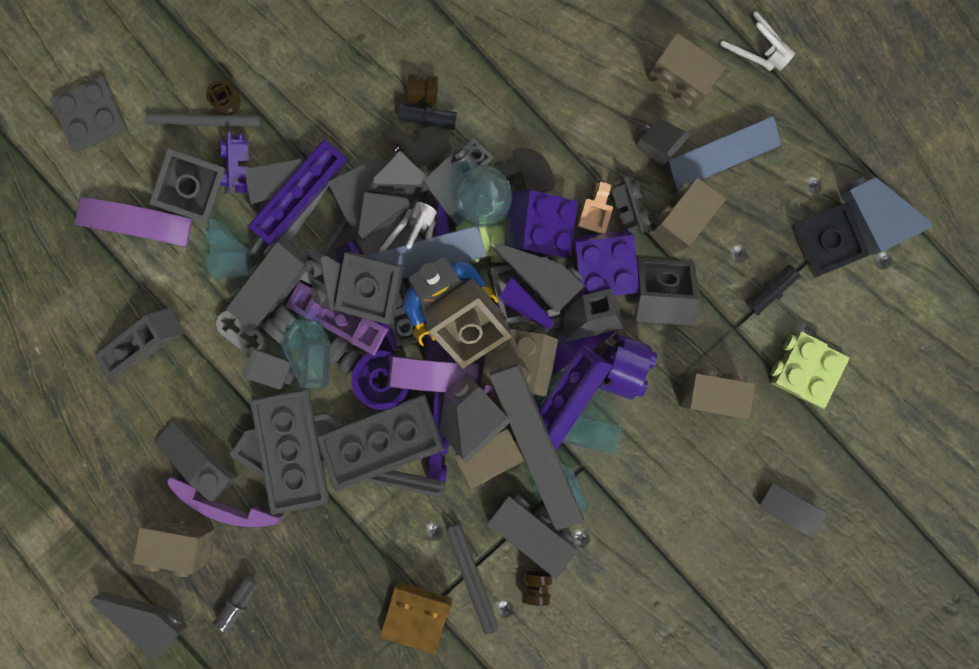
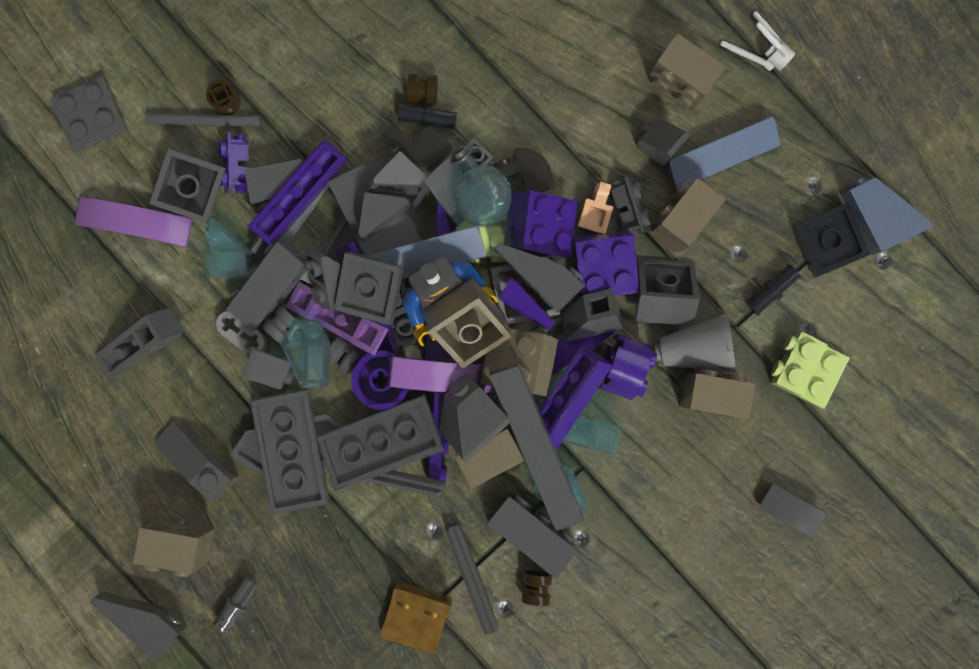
(258, 516): medium lavender slope -> none
(420, 219): white plant -> none
(699, 346): none -> light grey cone

